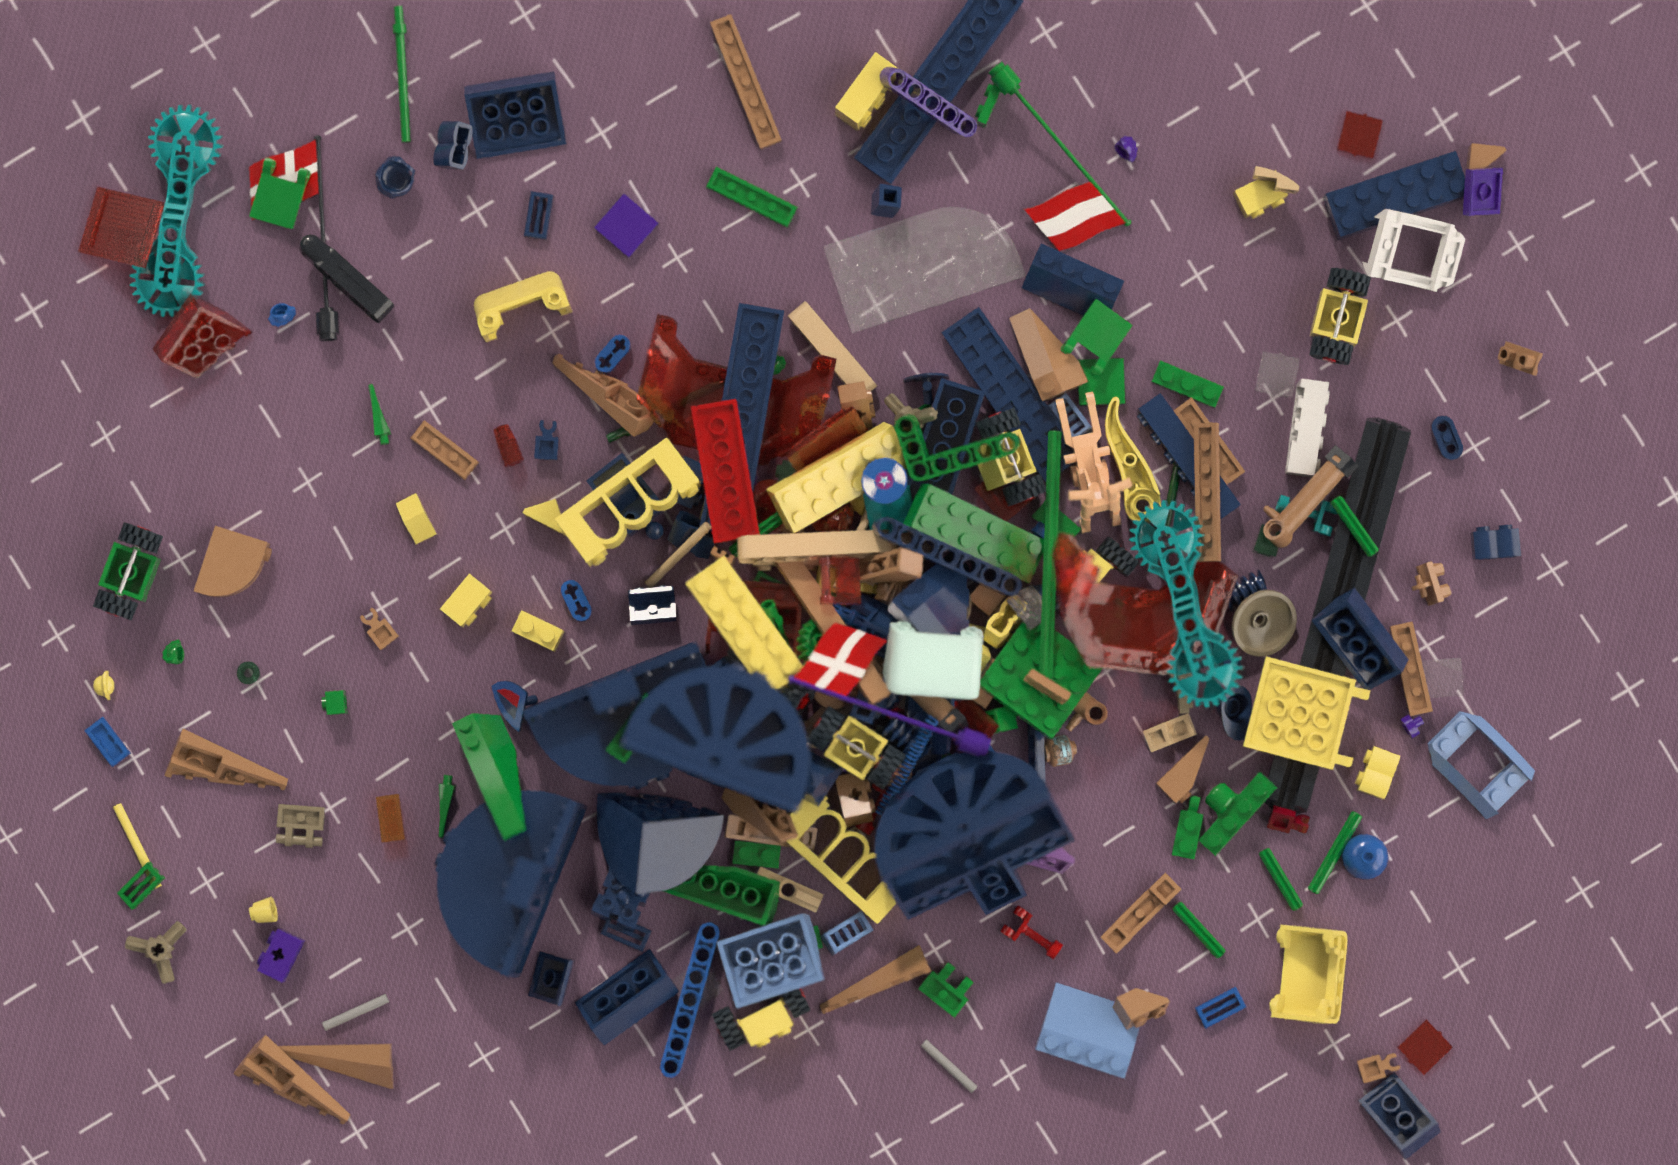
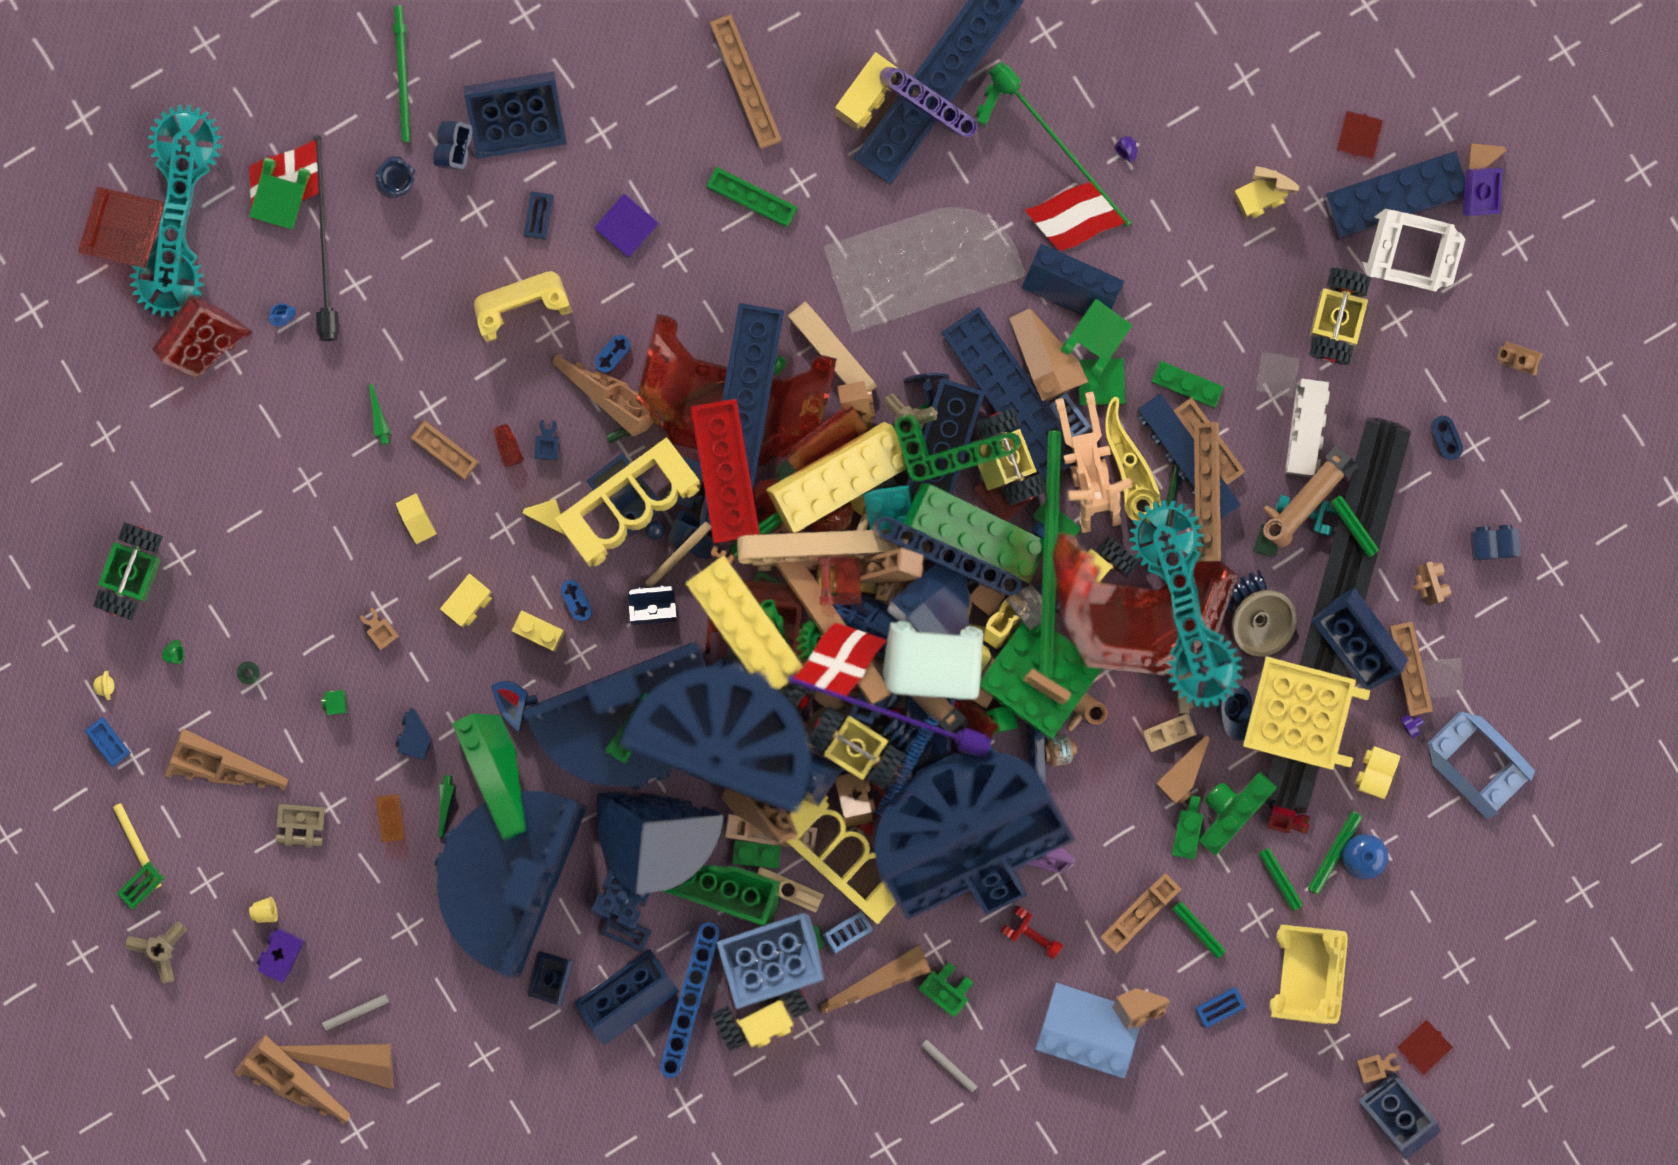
(231, 563): medium nougat brick -> none
(345, 277): black piece -> none
(415, 737): none -> dark blue slope
(884, 480): blue tile -> none
(886, 200): dark blue brick -> none

